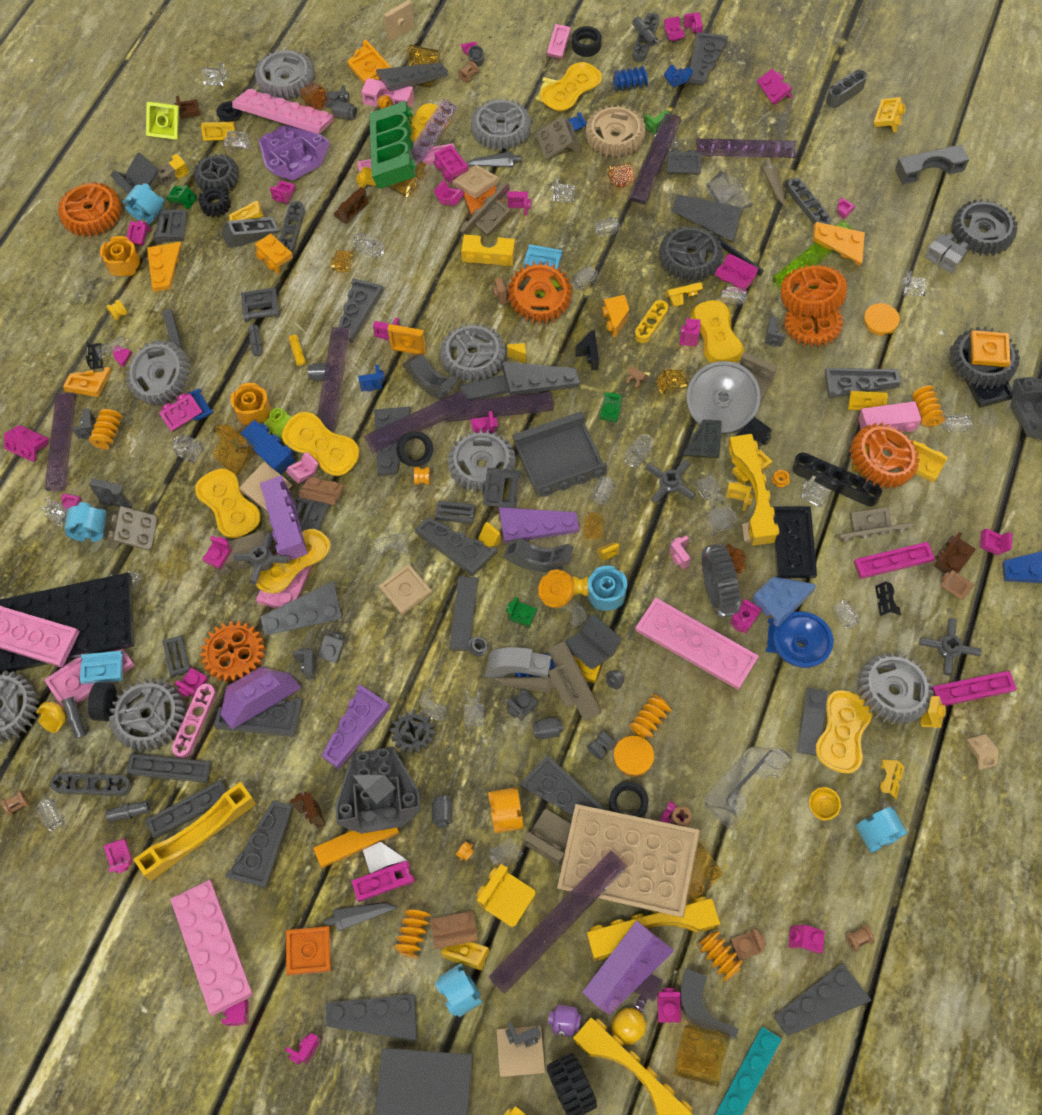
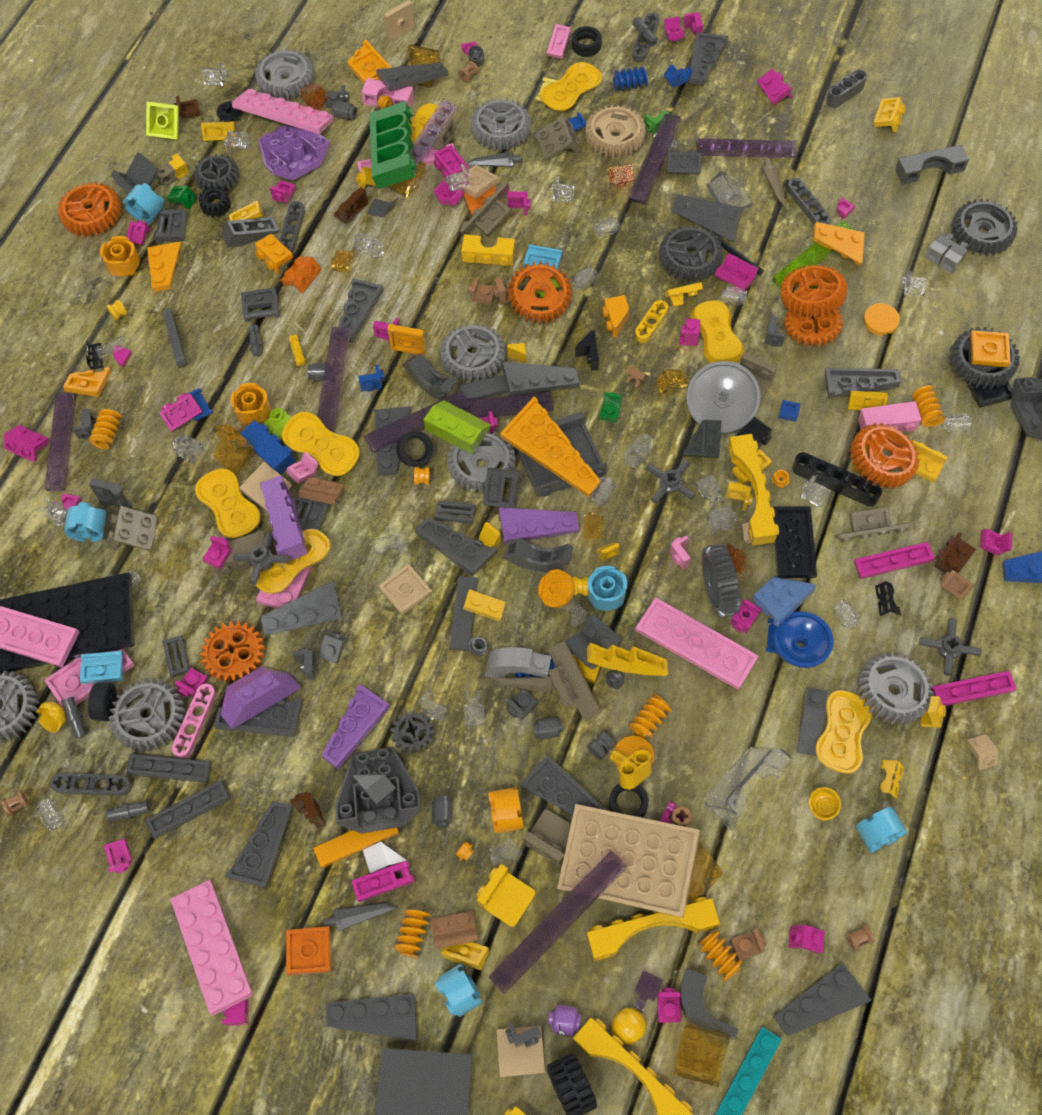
(147, 367): light grey gear -> none
(170, 851): yellow arch -> none
(301, 273): none -> orange bracket
(307, 1048): dark pink bracket -> none
(380, 208): none -> dark grey sticker
(444, 136): none -> dark tan slope
(456, 426): none -> lime slope
(459, 180): none -> clear bracket
(481, 293): none -> medium nougat bracket
(484, 605): none -> yellow plate
(520, 612): green bracket -> none
(545, 443): none -> light orange wing
(627, 967): medium lavender wedge -> none
(632, 661): none -> yellow slope
(633, 768): none -> yellow beam
(789, 410): none -> blue tile

